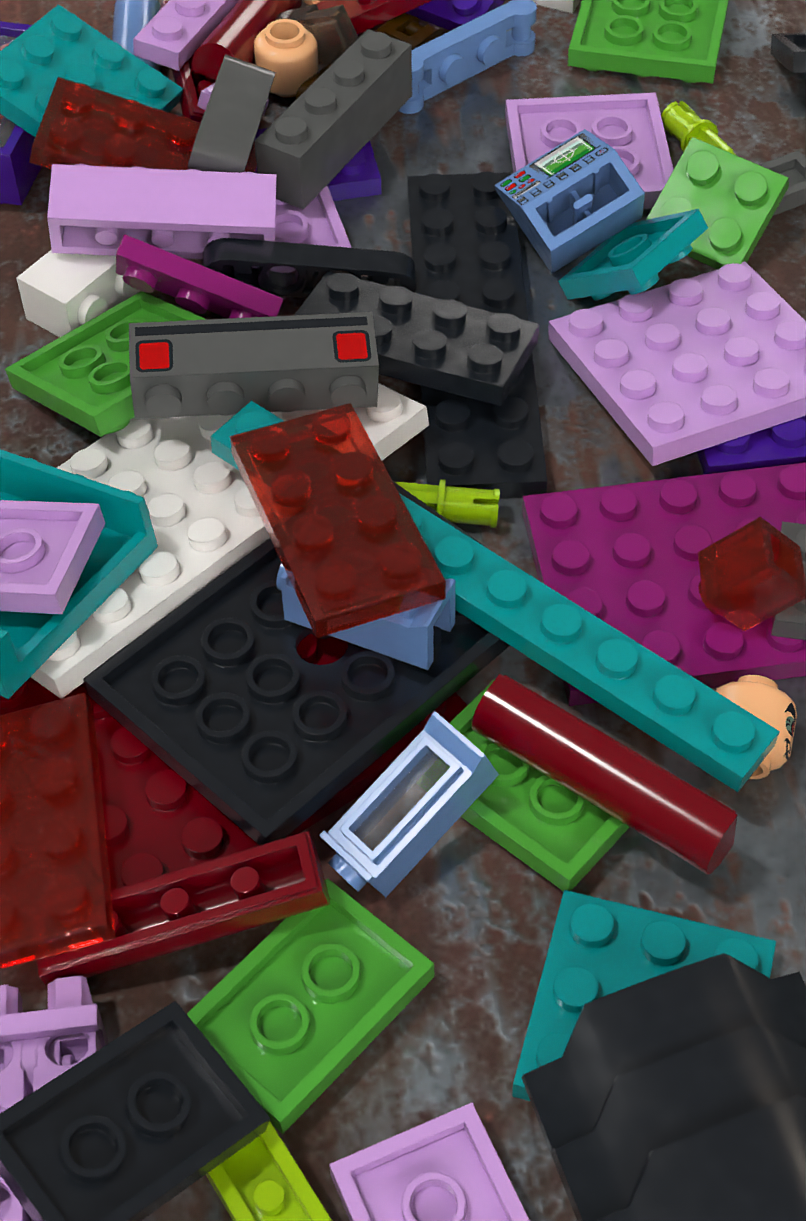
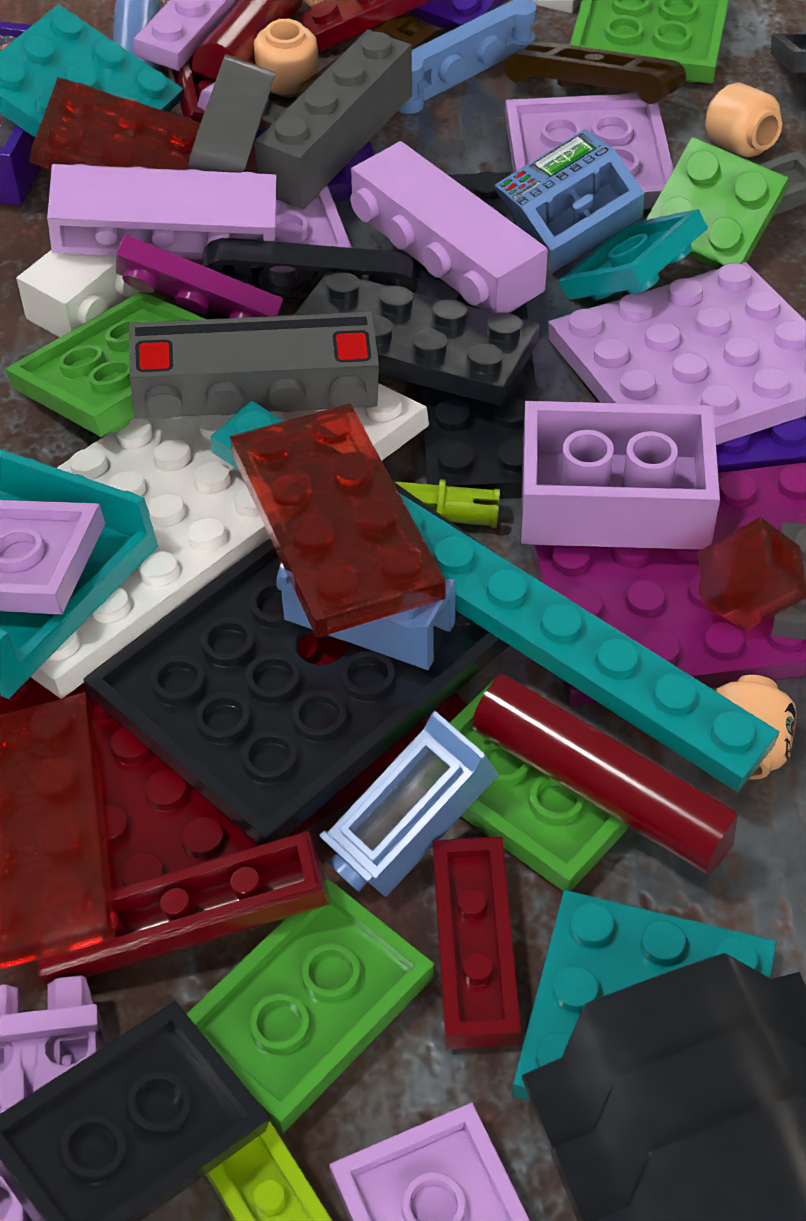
(329, 26): clear smoke slope -> none
(448, 229): none -> lavender brick
(475, 944): none -> dark red plate
(613, 71): none -> dark brown plate
(619, 475): none -> lavender brick
(685, 124): lime axle -> none
(743, 120): none -> light nougat head

